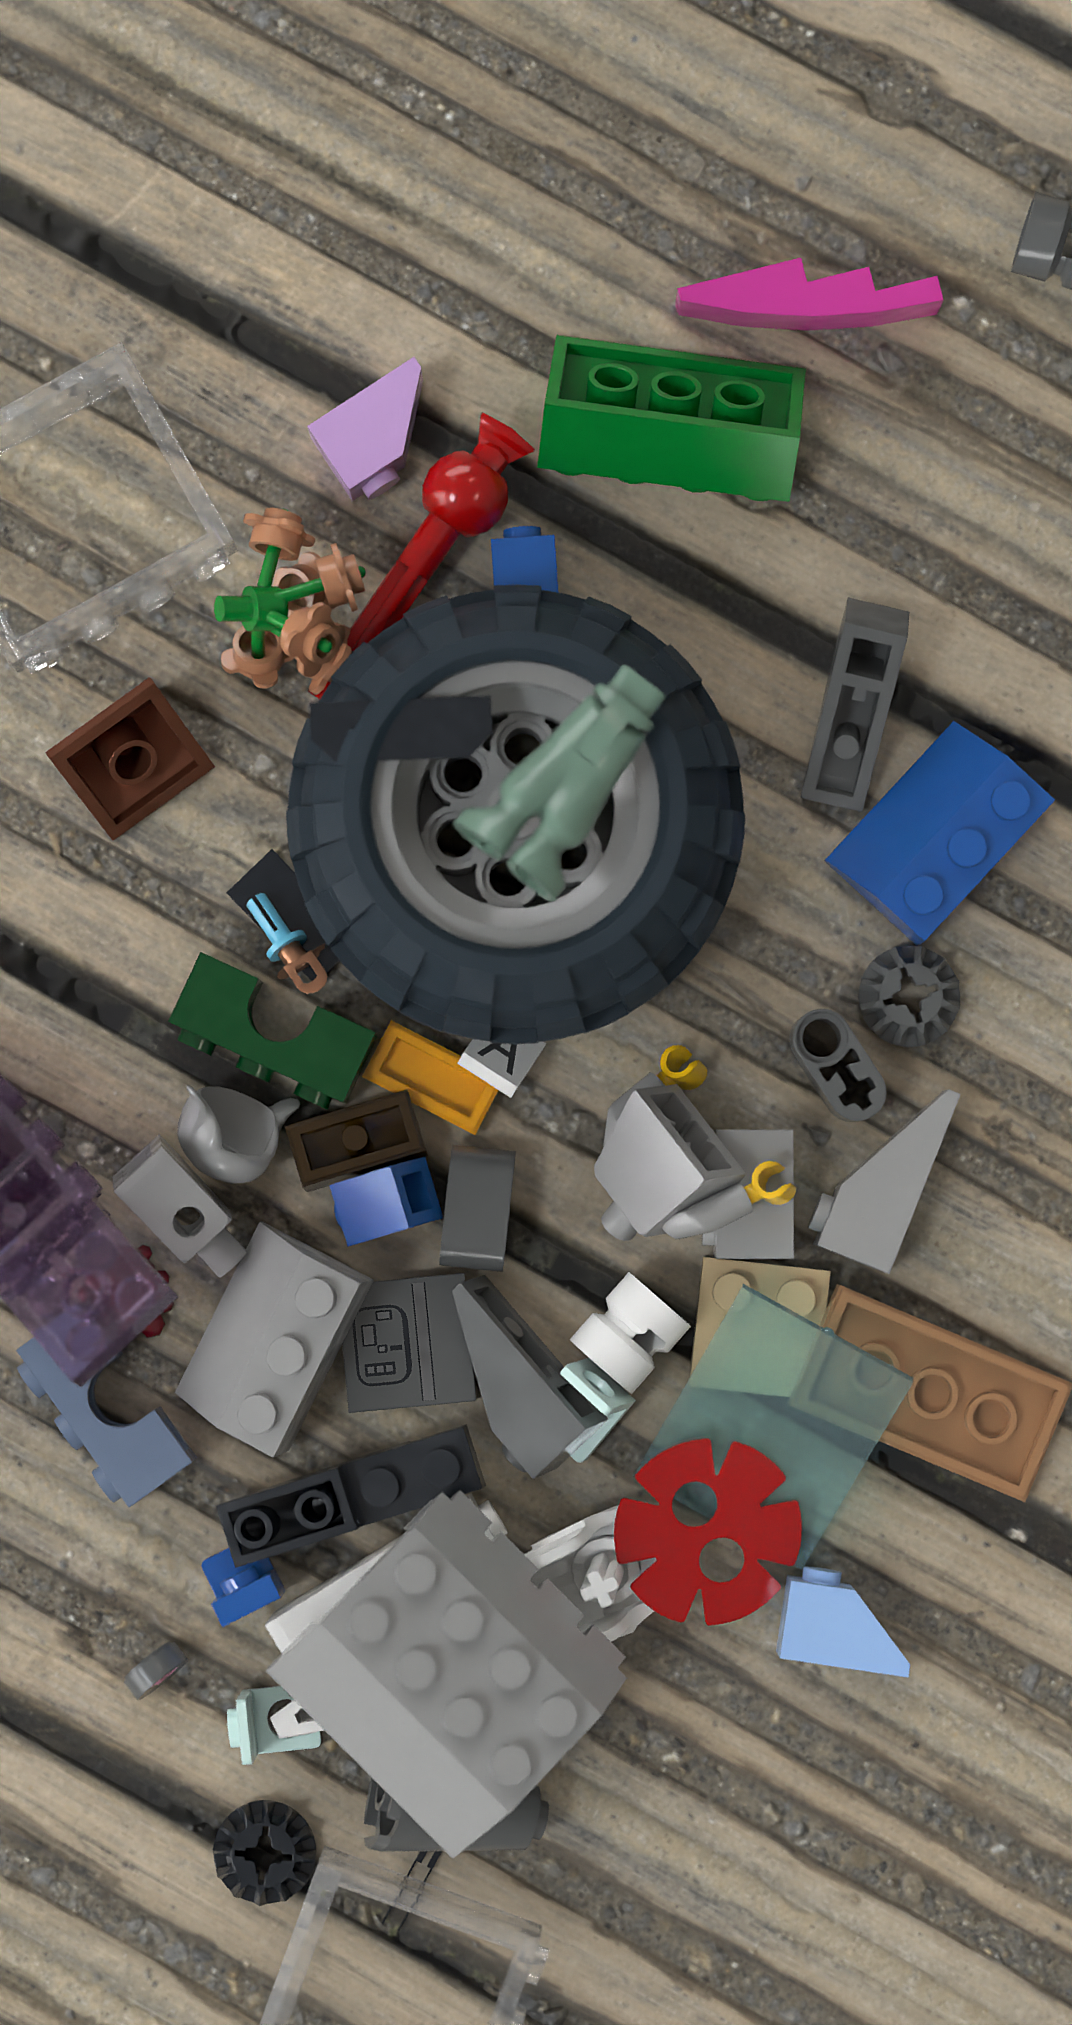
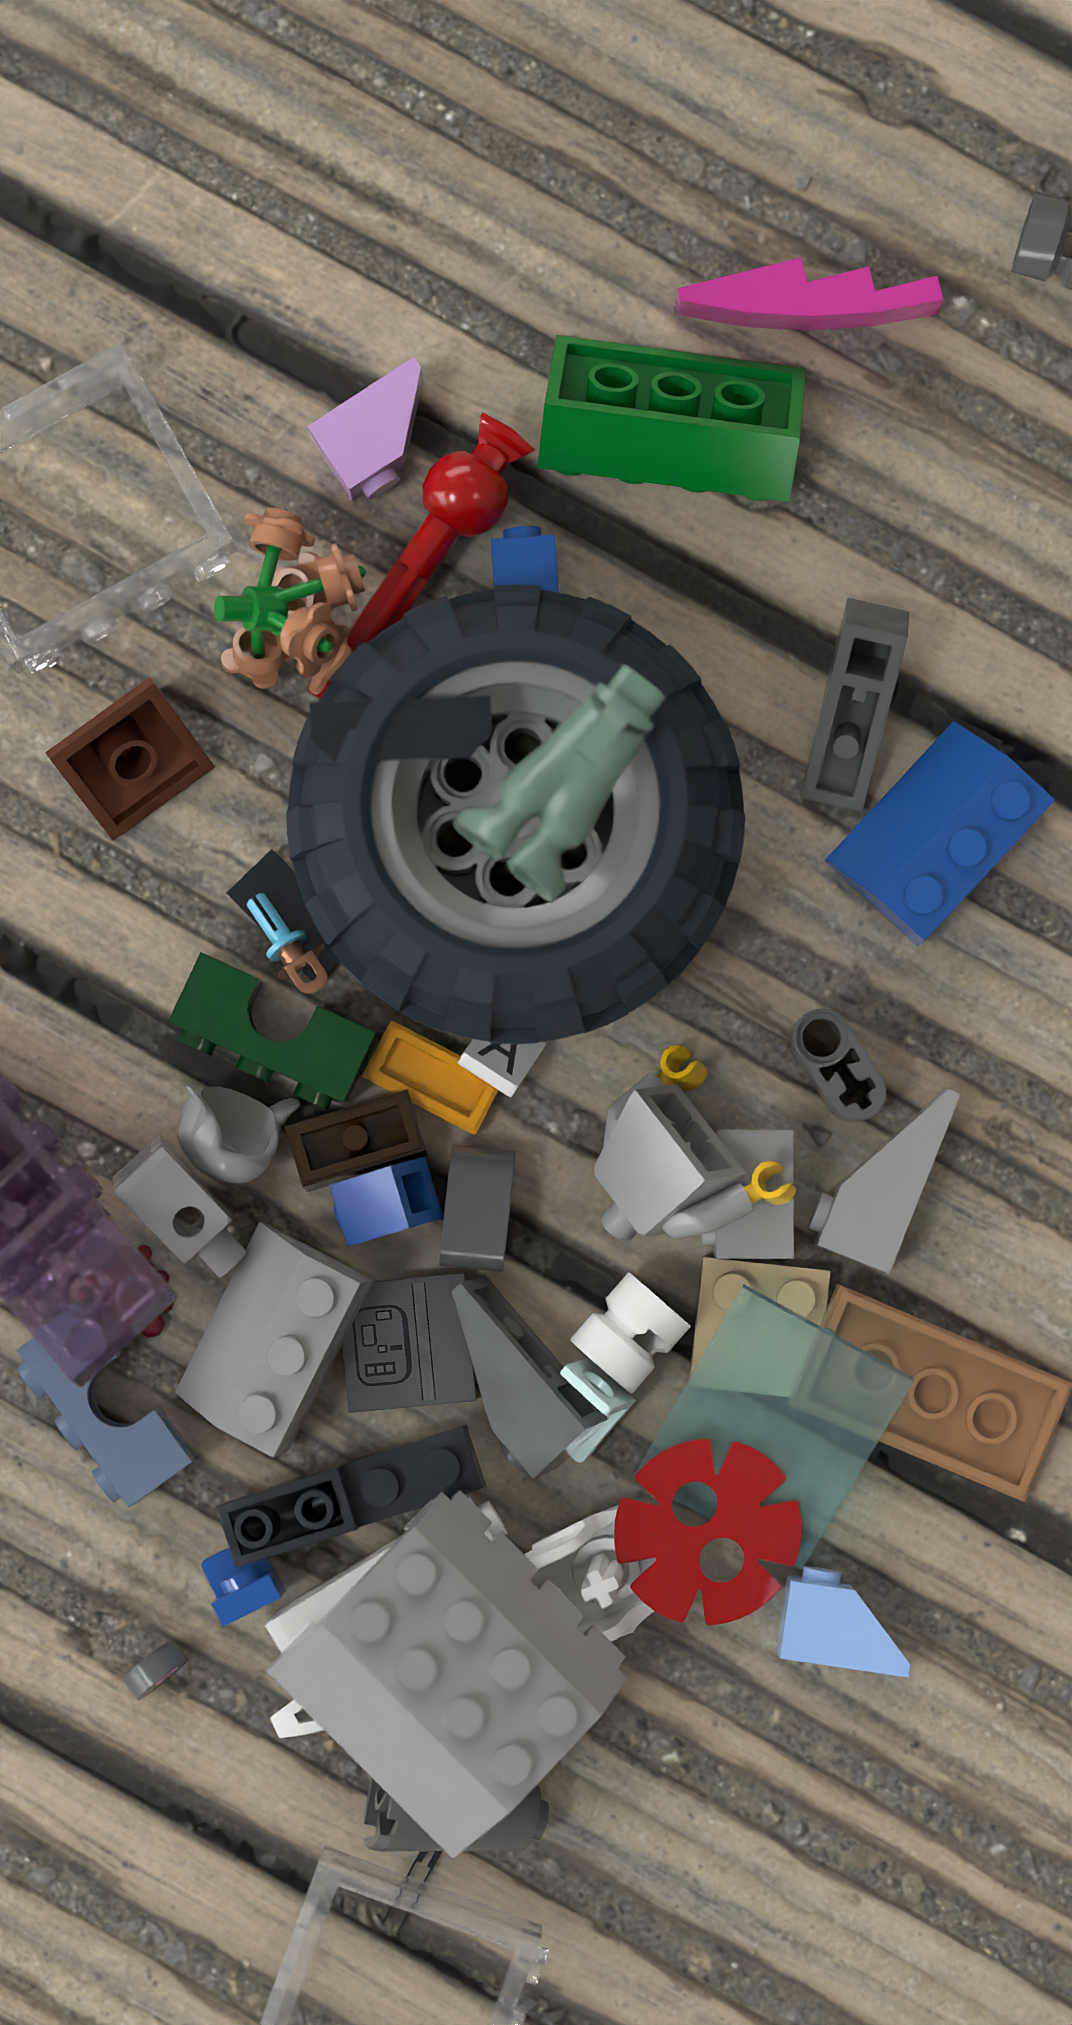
(250, 1727): light aqua bracket -> none
(287, 1833): black gear -> none
(895, 1022): dark grey gear -> none

